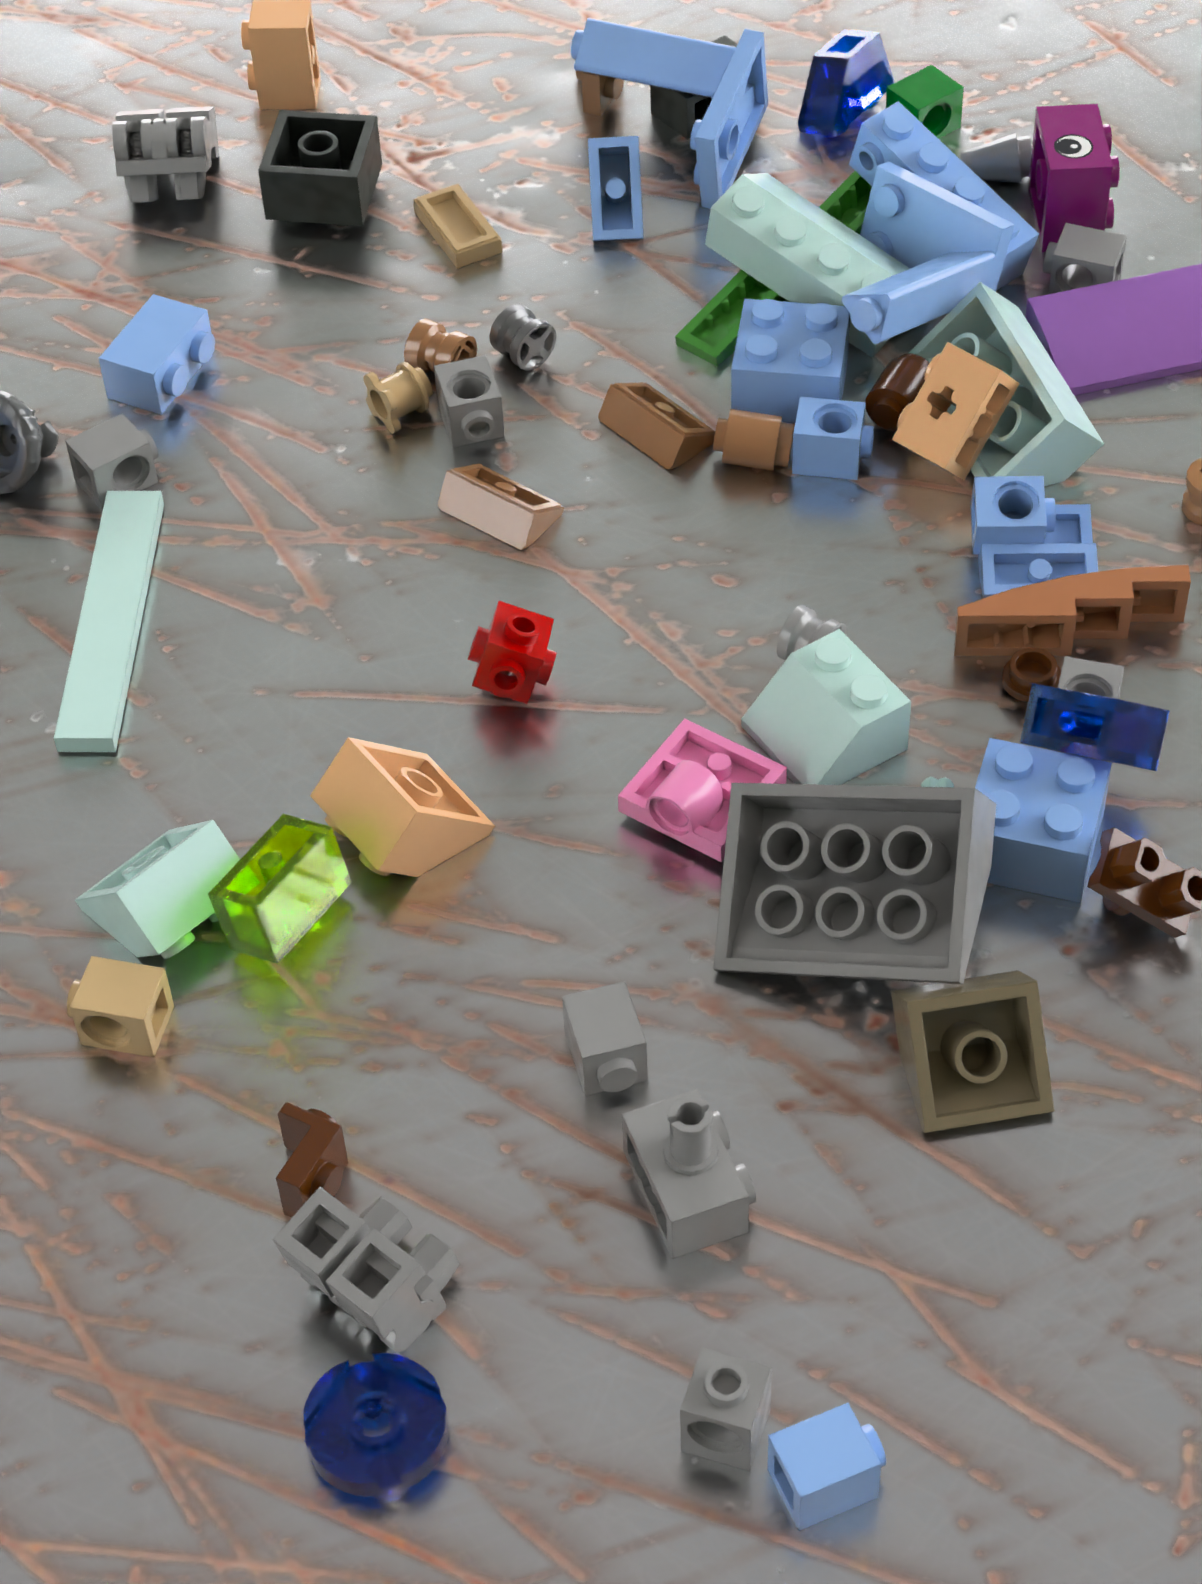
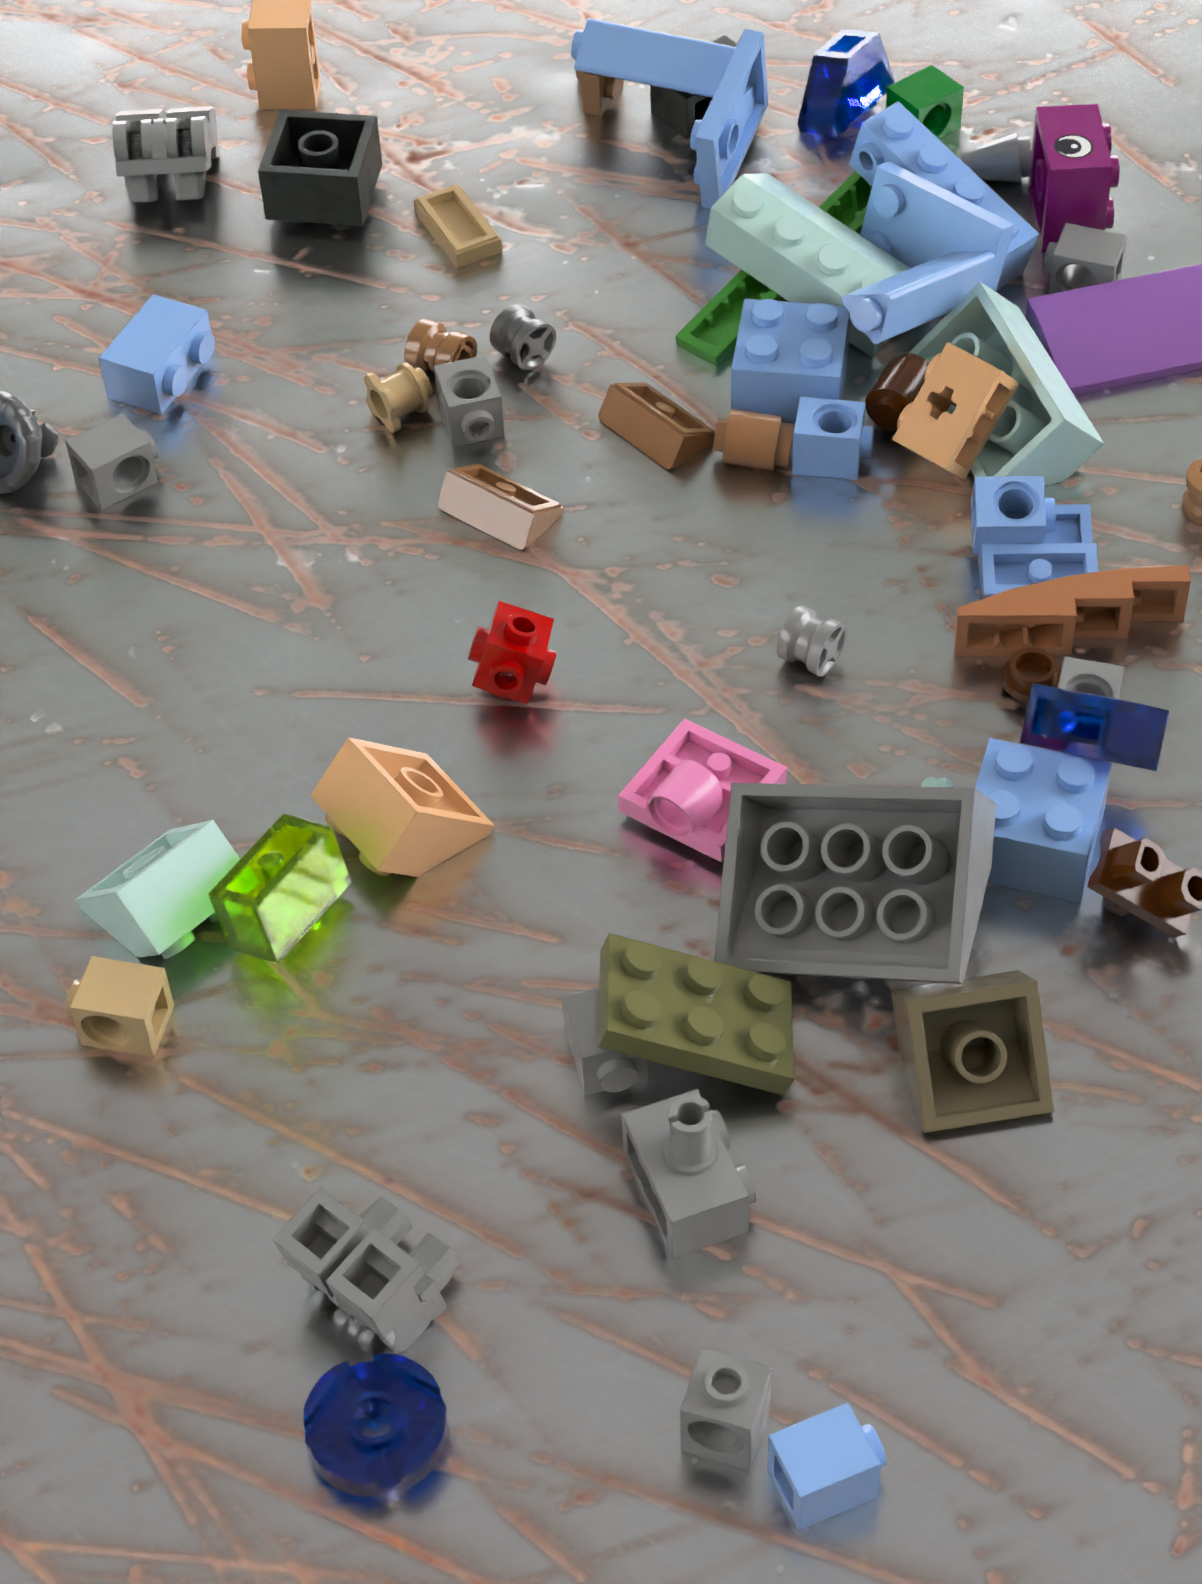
(109, 623): light aqua tile -> none
(316, 1157): reddish brown bracket -> none
(615, 188): light blue slope -> none
(695, 1014): none -> olive plate
(829, 714): light aqua slope -> none

